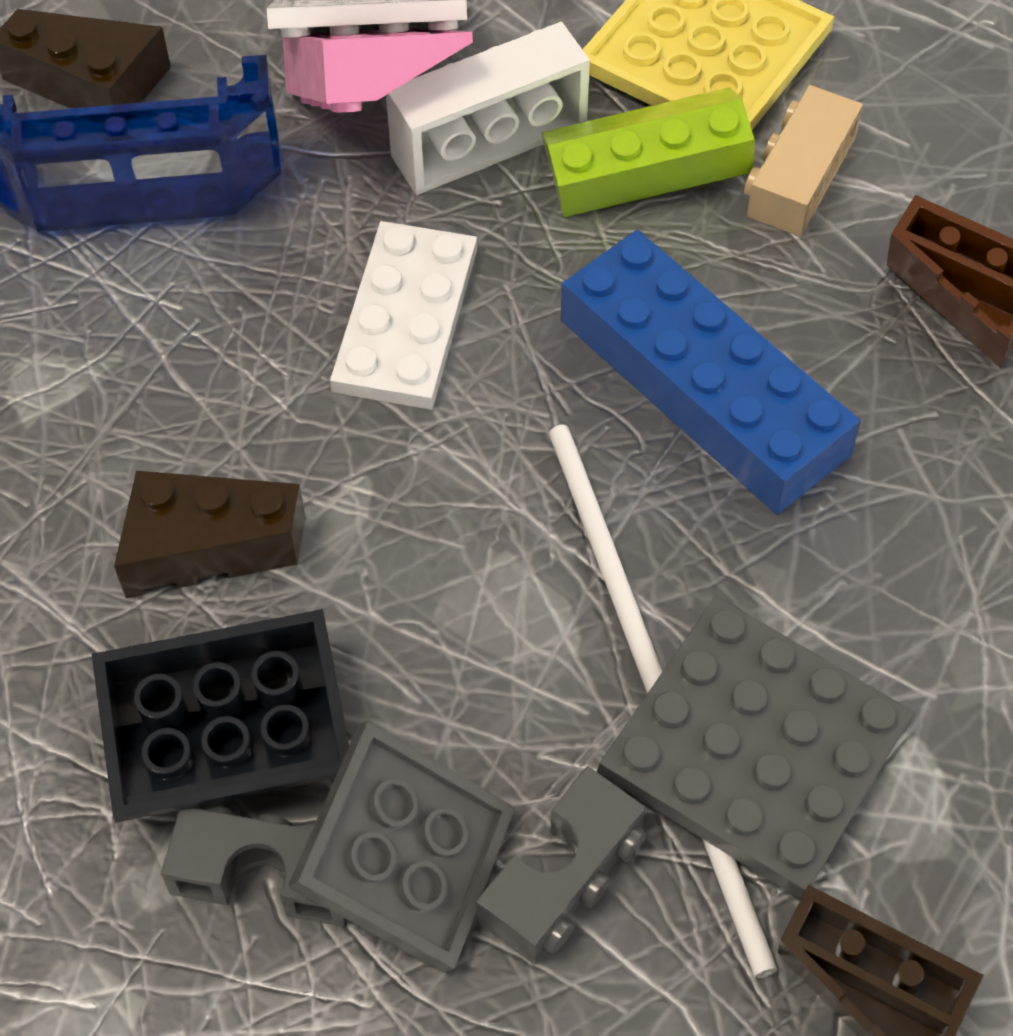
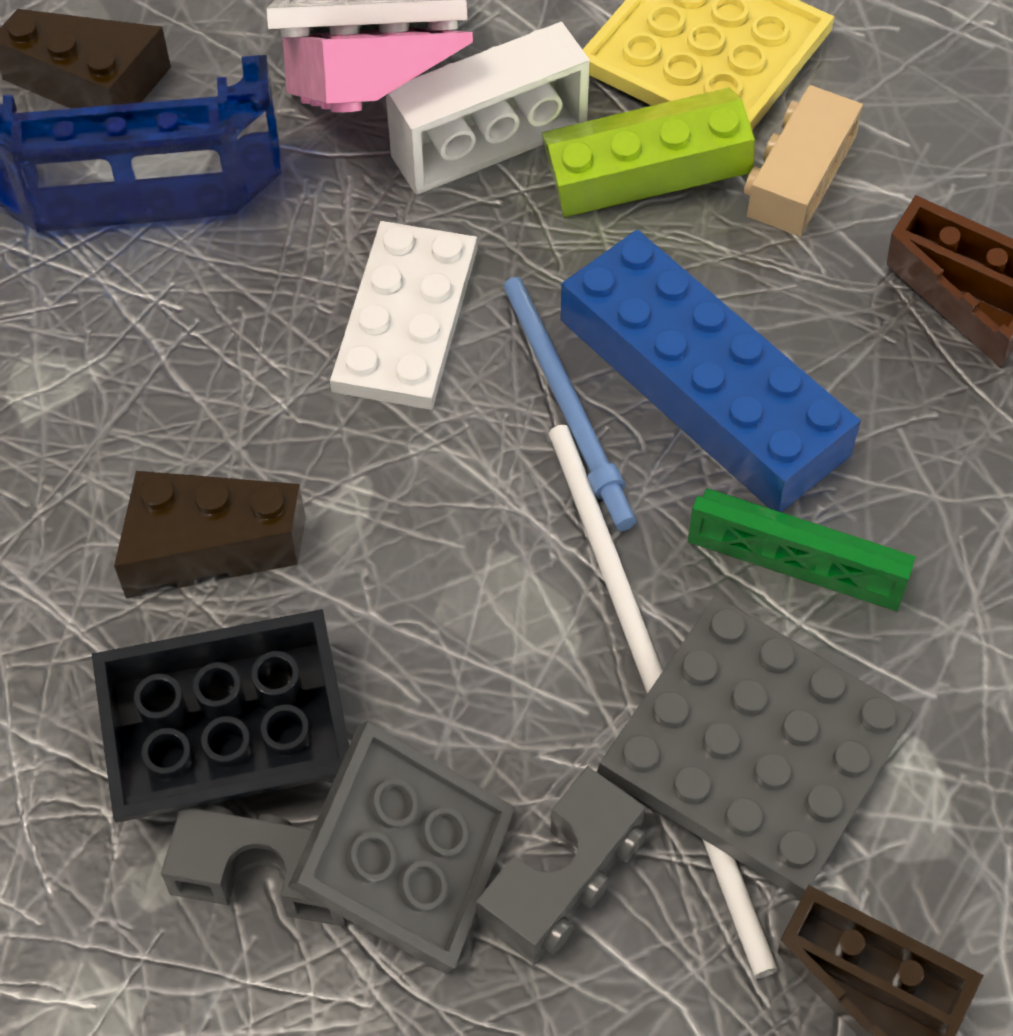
(603, 476): none -> medium blue bar
(800, 549): none -> green fence

